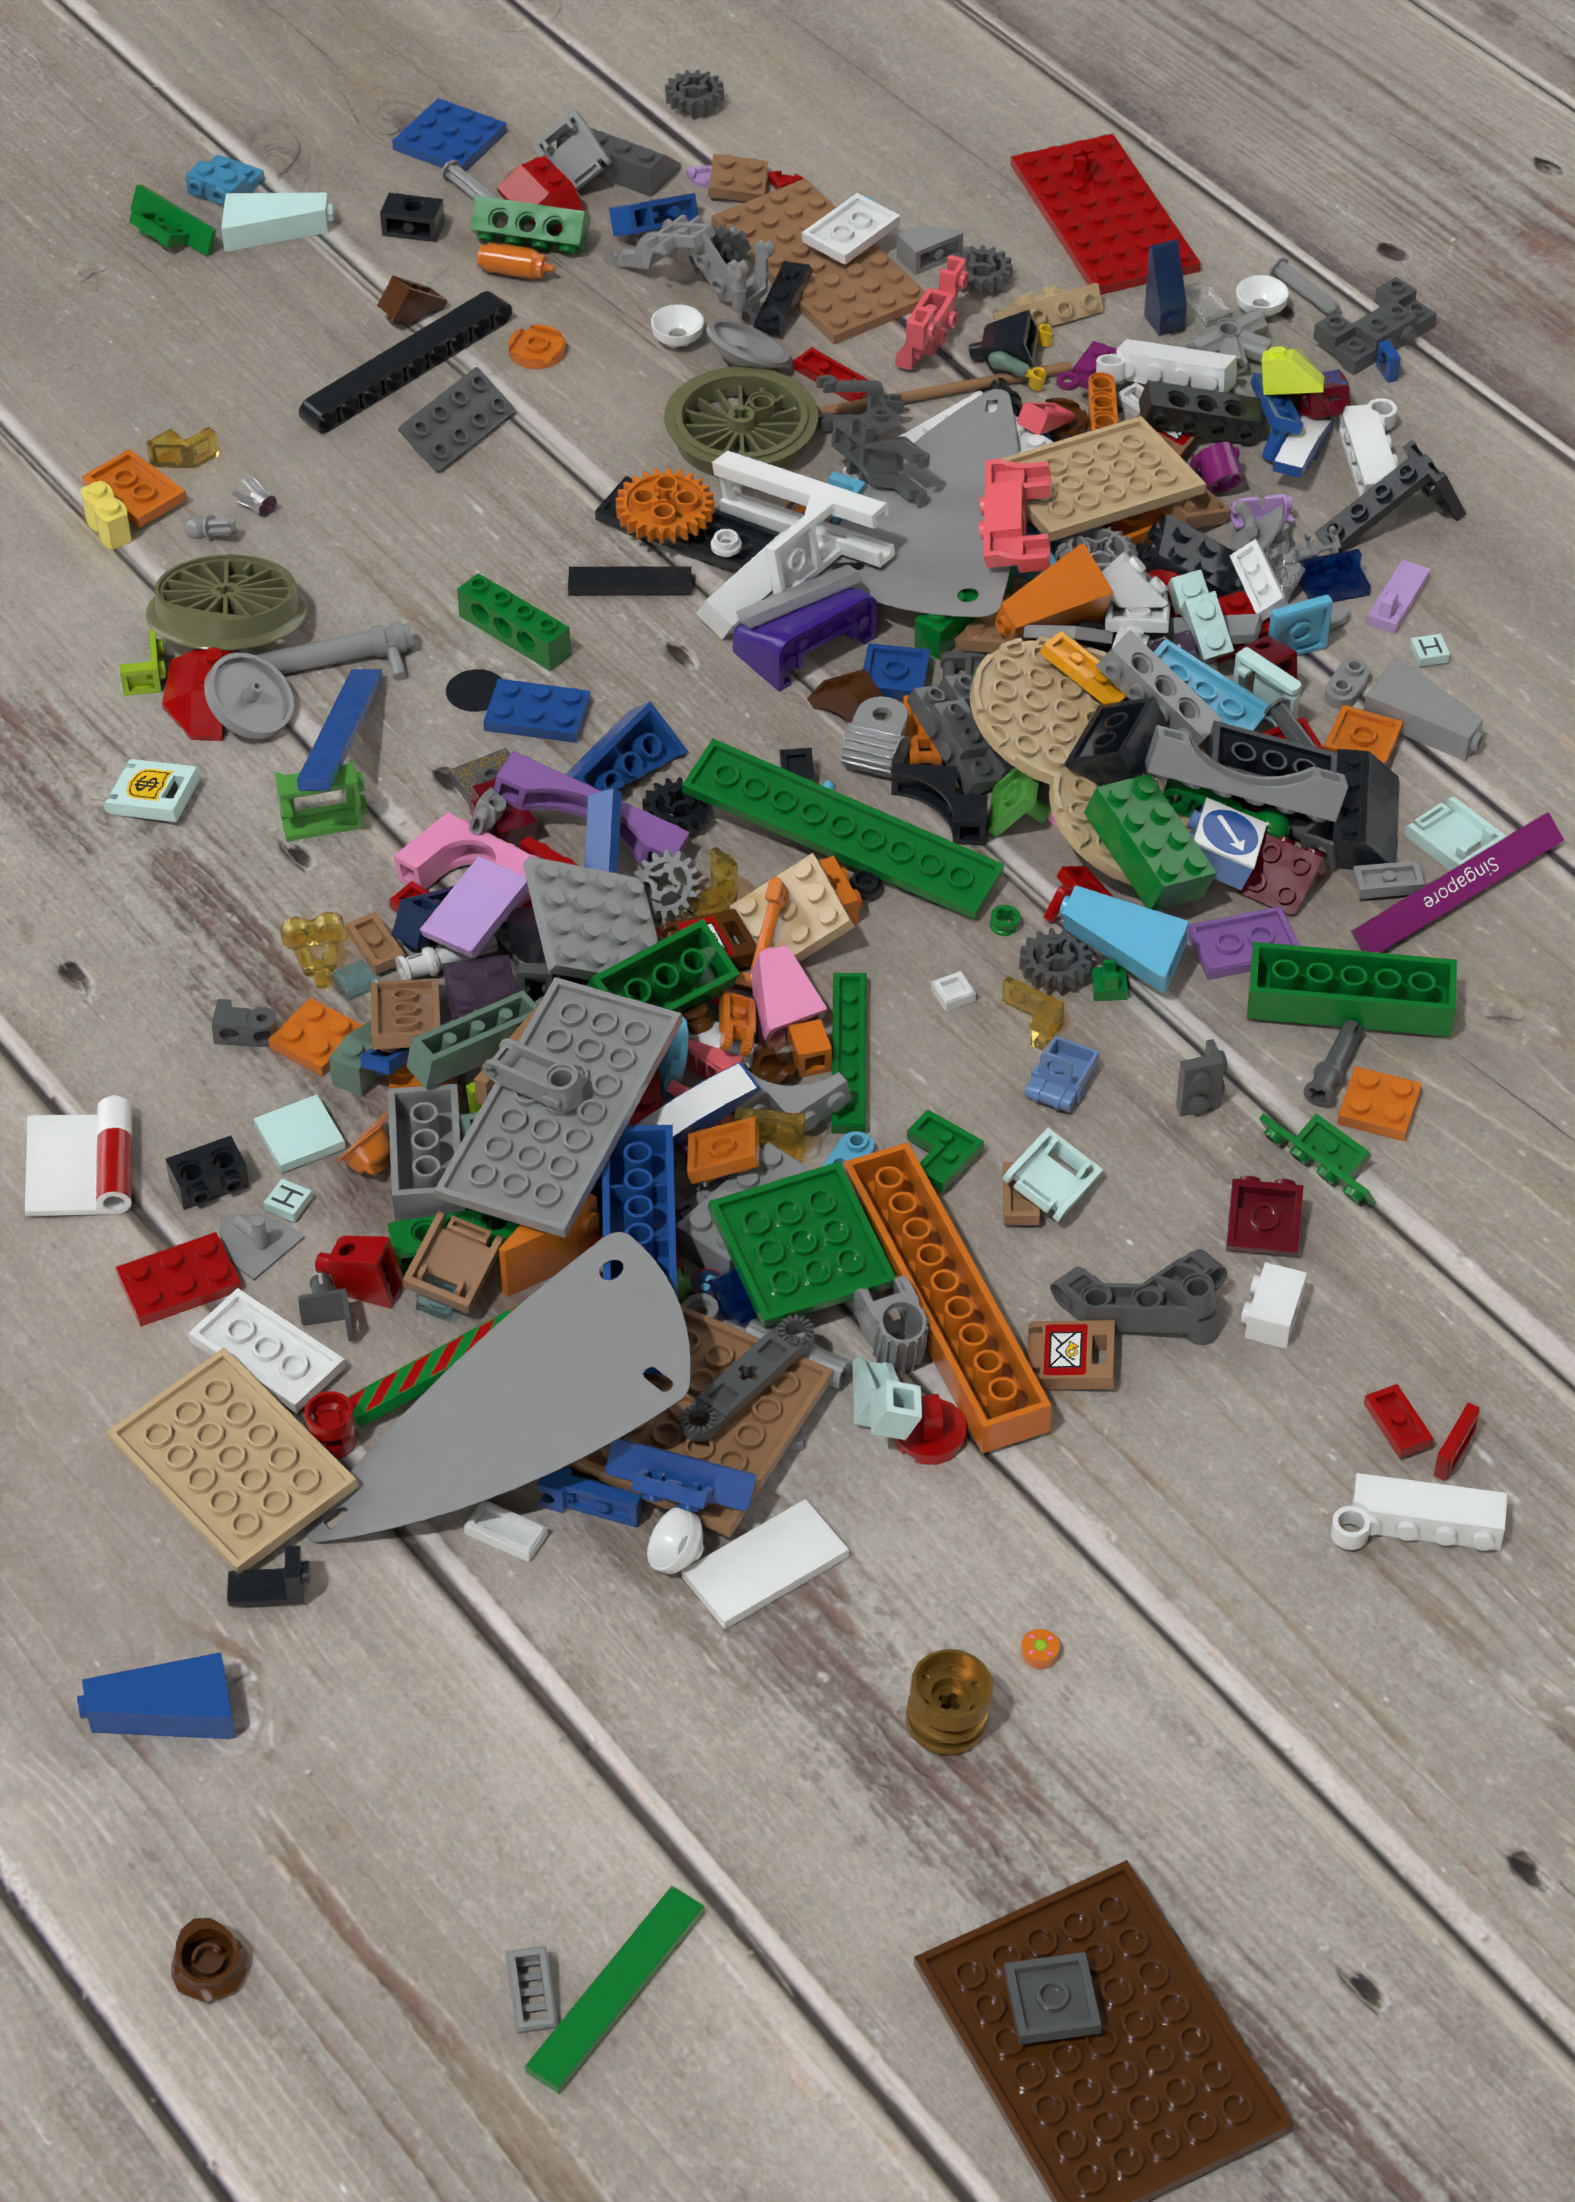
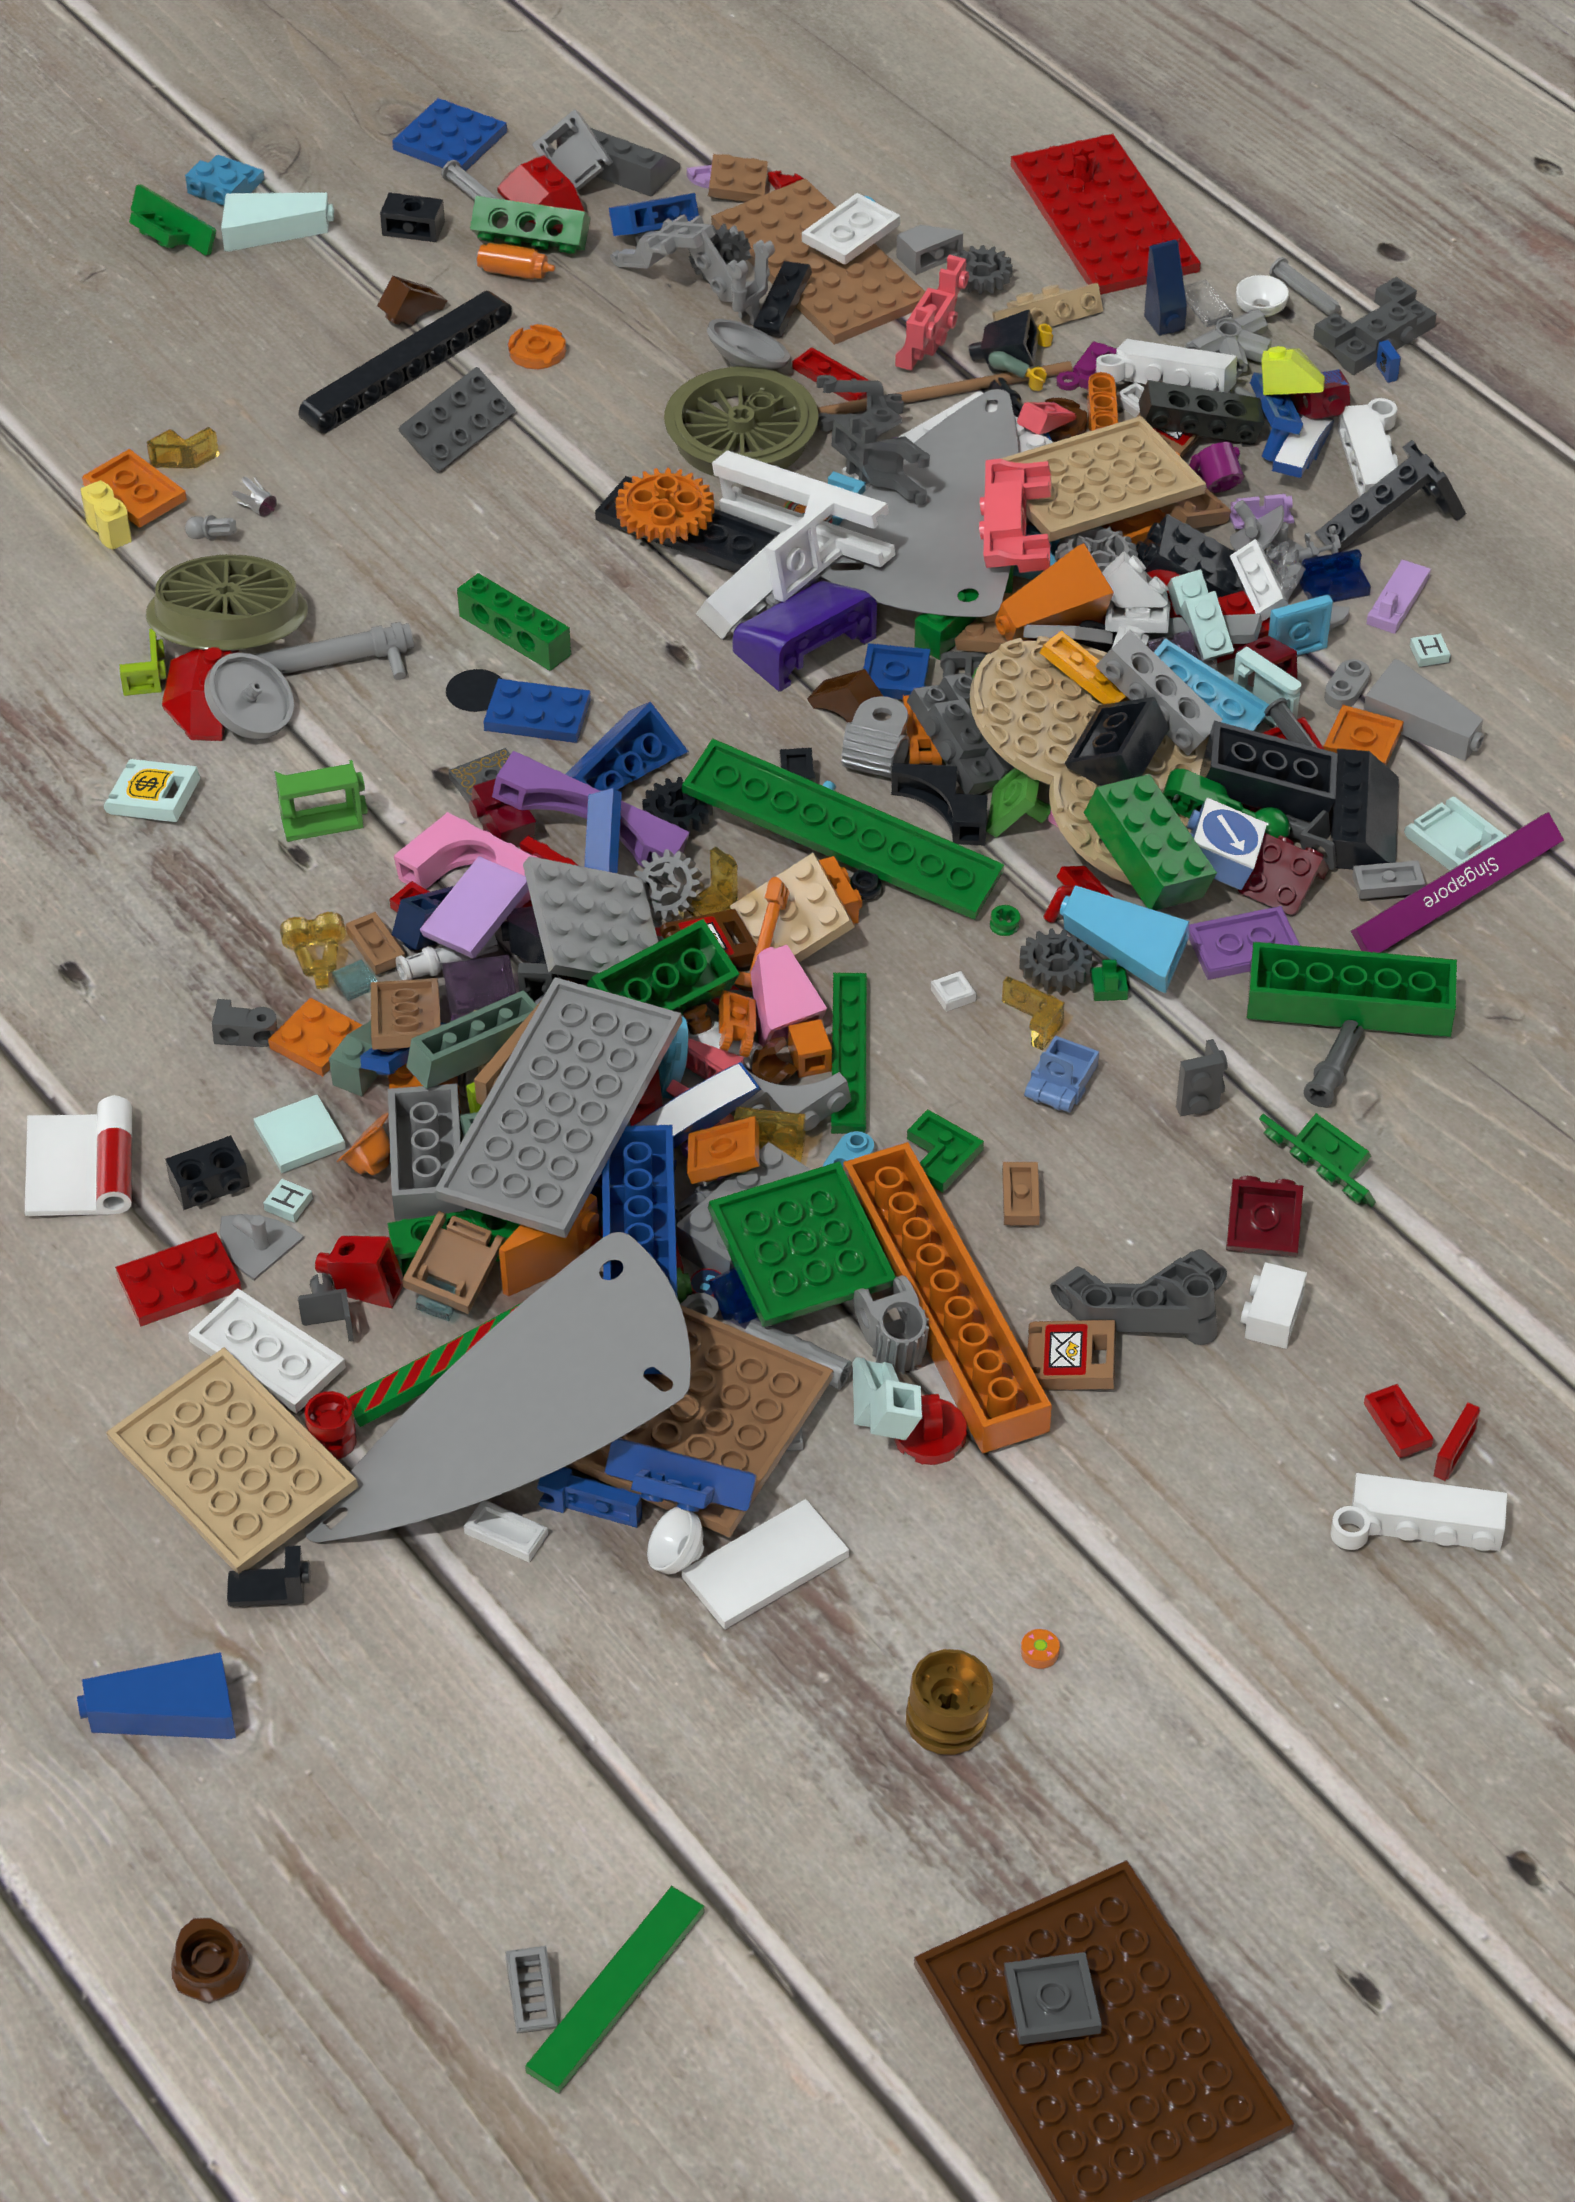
(339, 730): blue tile -> none
(487, 810): light grey piece -> none
(536, 1075): light grey piece -> none
(630, 580): black tile -> none
(677, 320): white piece -> none
(694, 92): dark grey gear -> none
(726, 543): white plate -> none
(730, 1394): dark grey piece -> none
(799, 596): light grey tile -> none
(1048, 1182): light aqua container -> none
(1309, 792): light grey arch -> none
(1379, 1103): orange plate -> none

